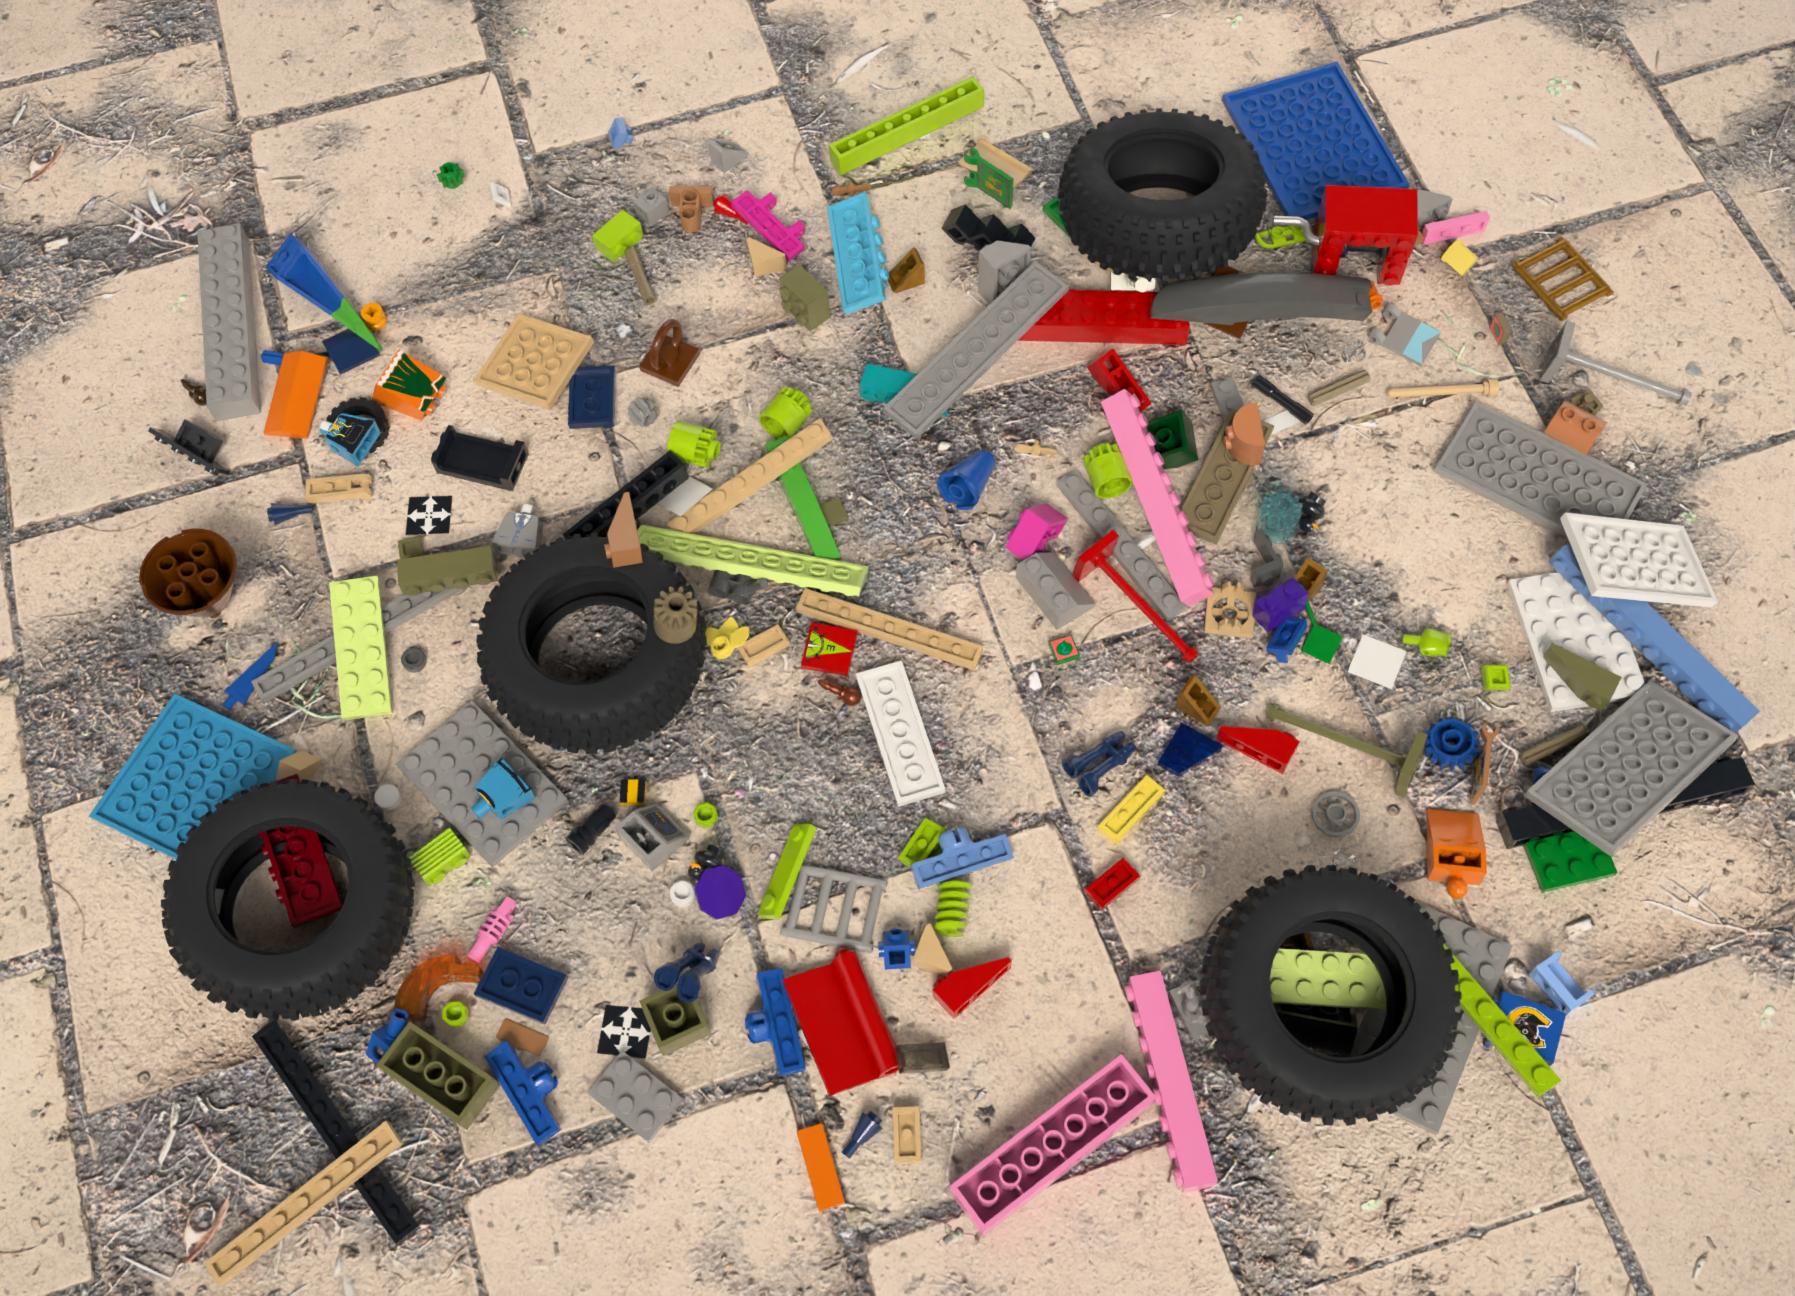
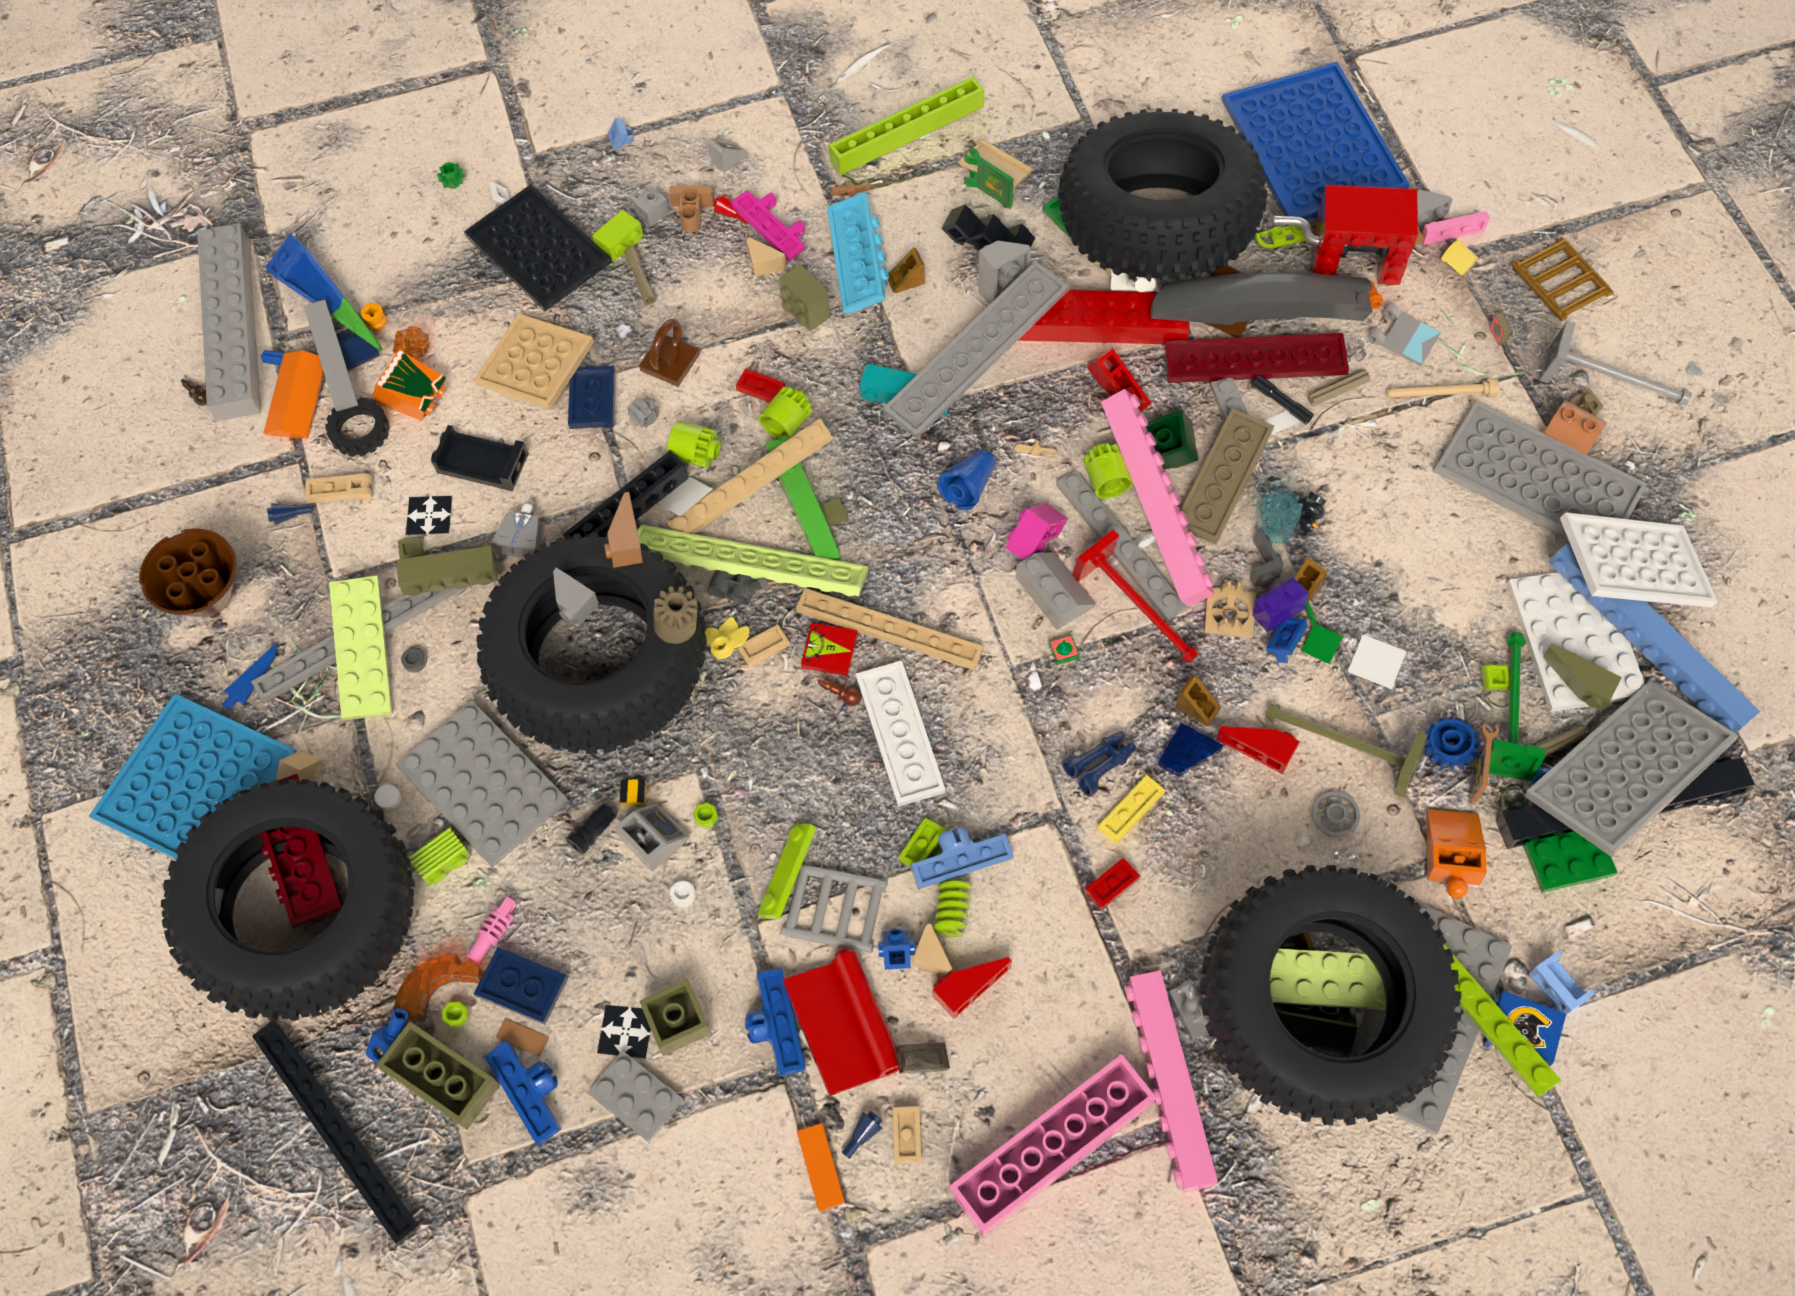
(196, 443): black bracket -> none
(303, 1203): tan plate -> none
(330, 355): none -> light grey tile
(350, 436): torso -> none
(411, 342): none -> clear orange brick
(501, 791): dark azure torso -> none
(537, 247): none -> black plate
(573, 598): none -> light grey slope
(689, 982): dark blue piece -> none
(704, 860): black animal -> none
(719, 892): dark purple piece -> none
(759, 385): none -> red plate
(1246, 436): nougat brick -> none
(1254, 356): none -> dark red plate
(1430, 642): lime piece -> none
(1509, 757): none -> green tile

